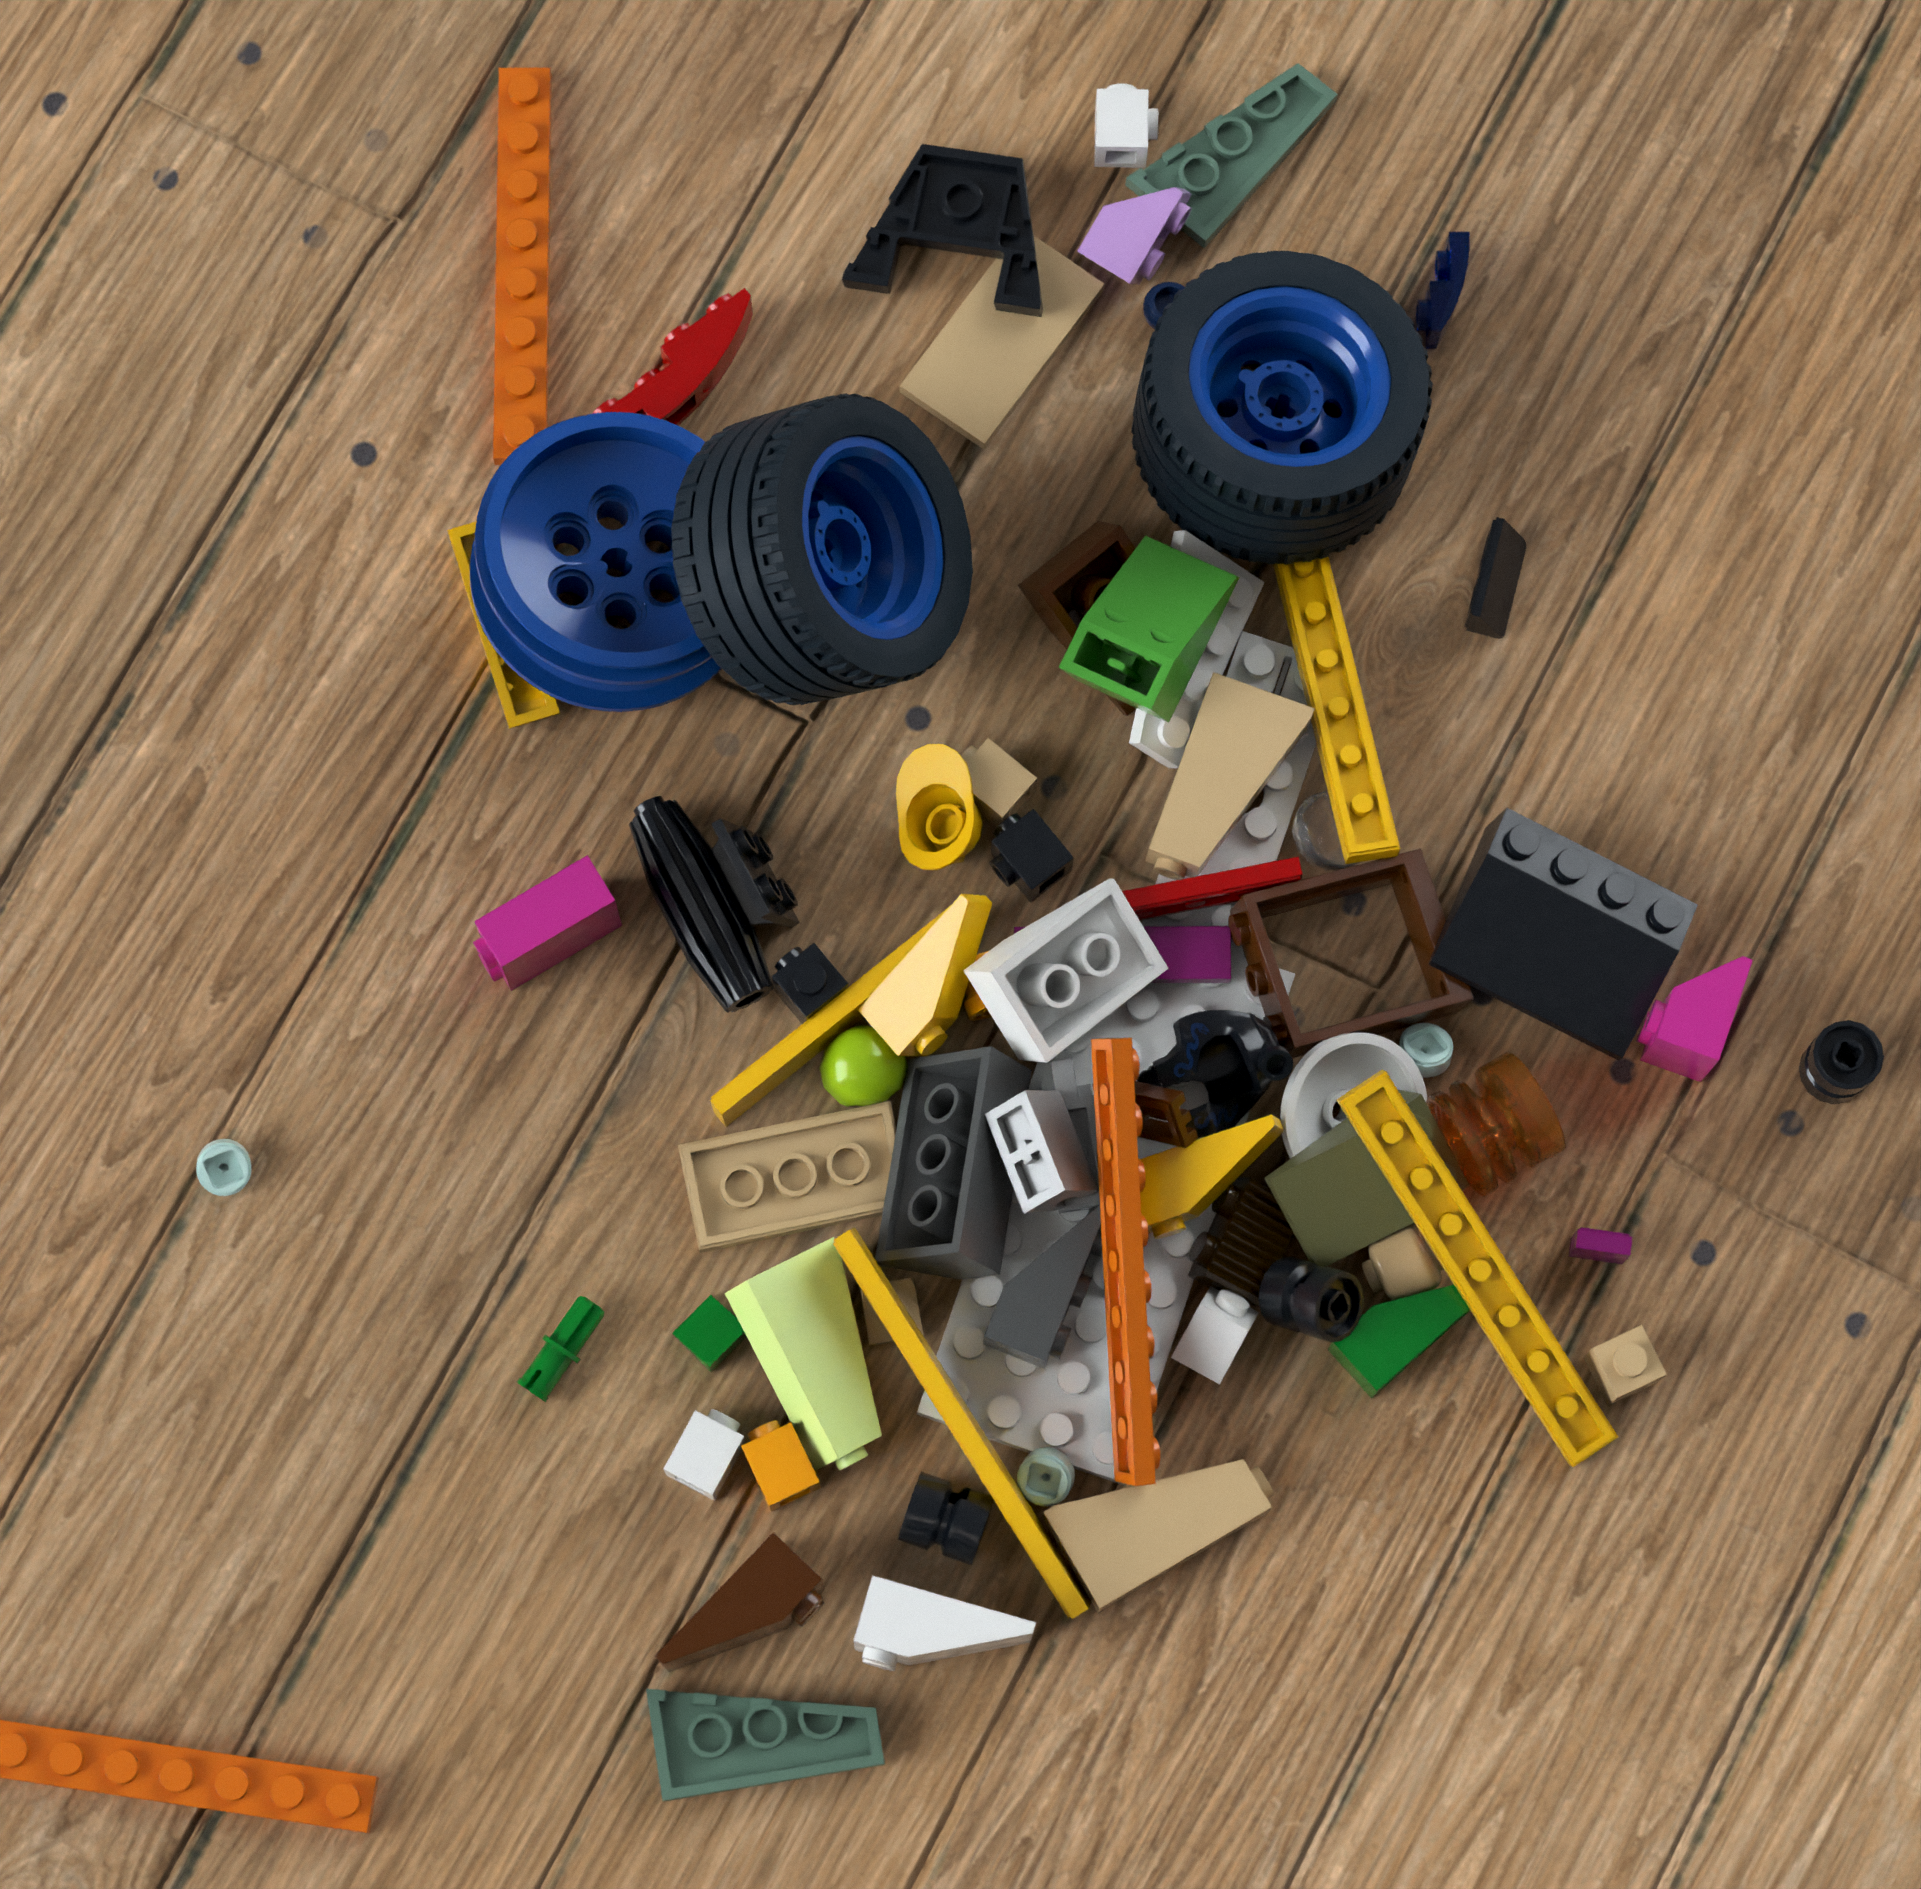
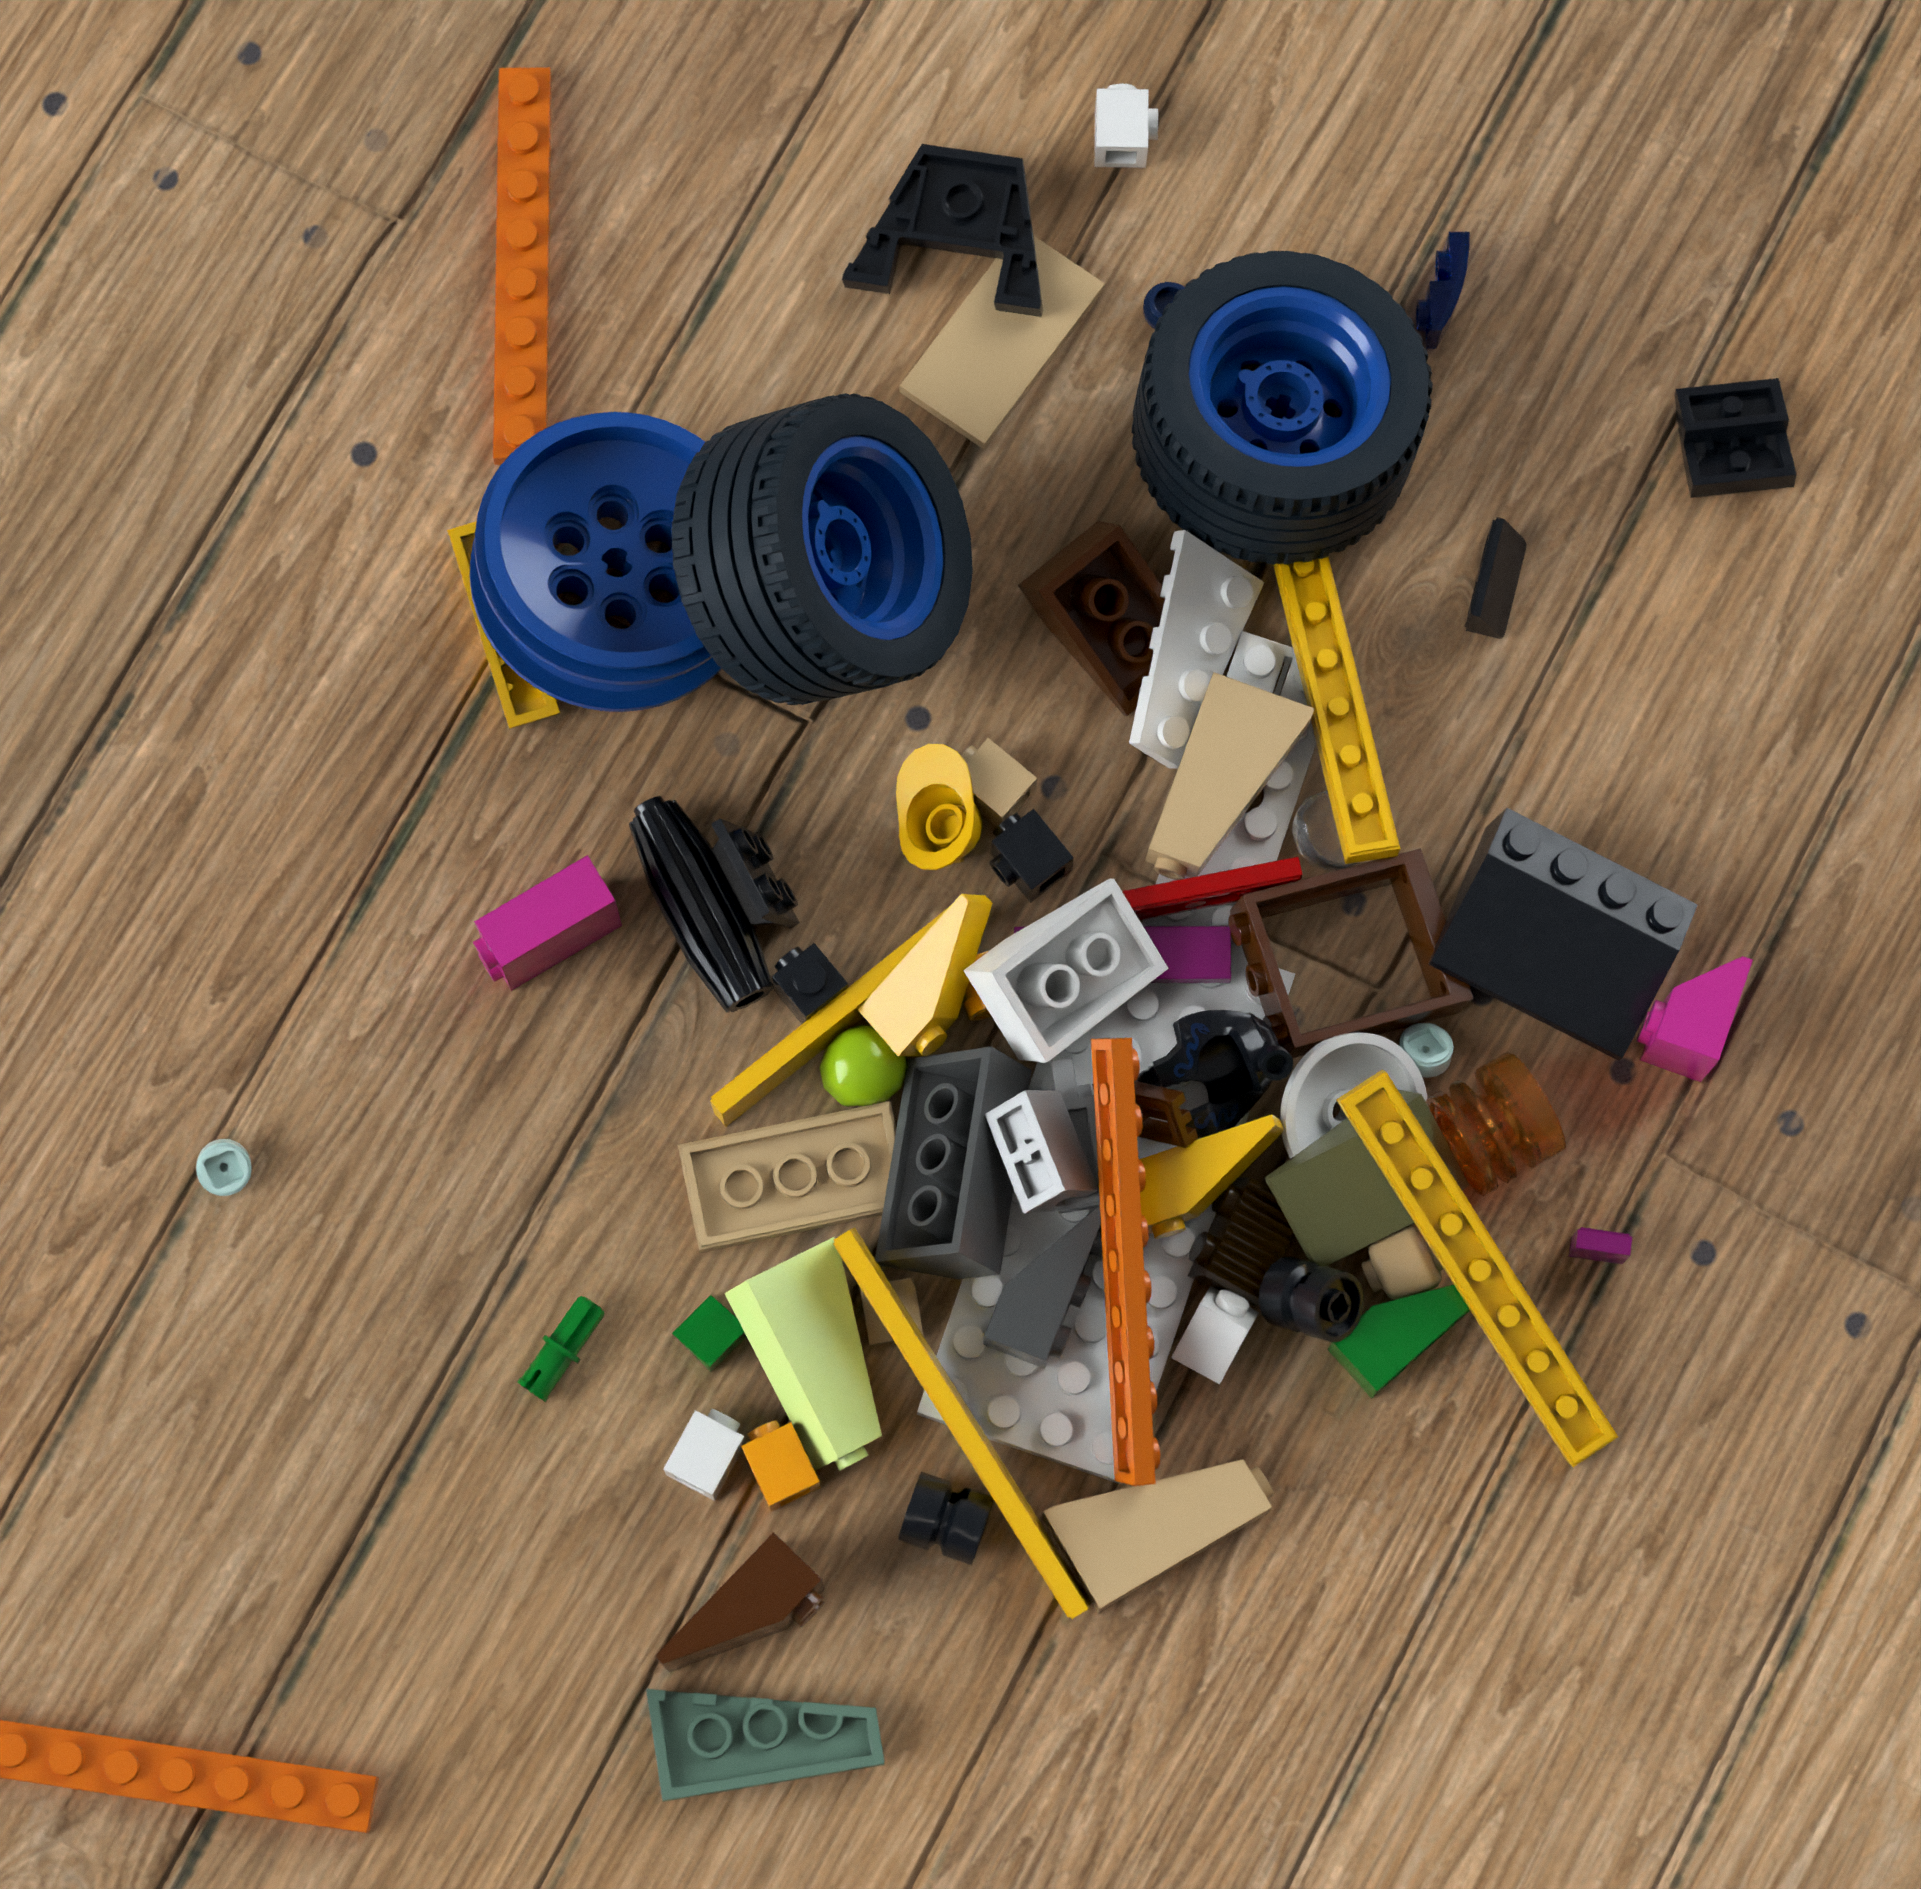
(693, 363): red slope -> none
(923, 1626): white slope -> none
(1046, 1476): light aqua tile -> none
(1131, 232): lavender slope -> none
(1150, 628): bright green slope -> none
(1237, 151): sand green wing -> none
(1624, 1365): tan brick -> none
(1734, 437): none -> black slope
(1841, 1062): black wheel -> none

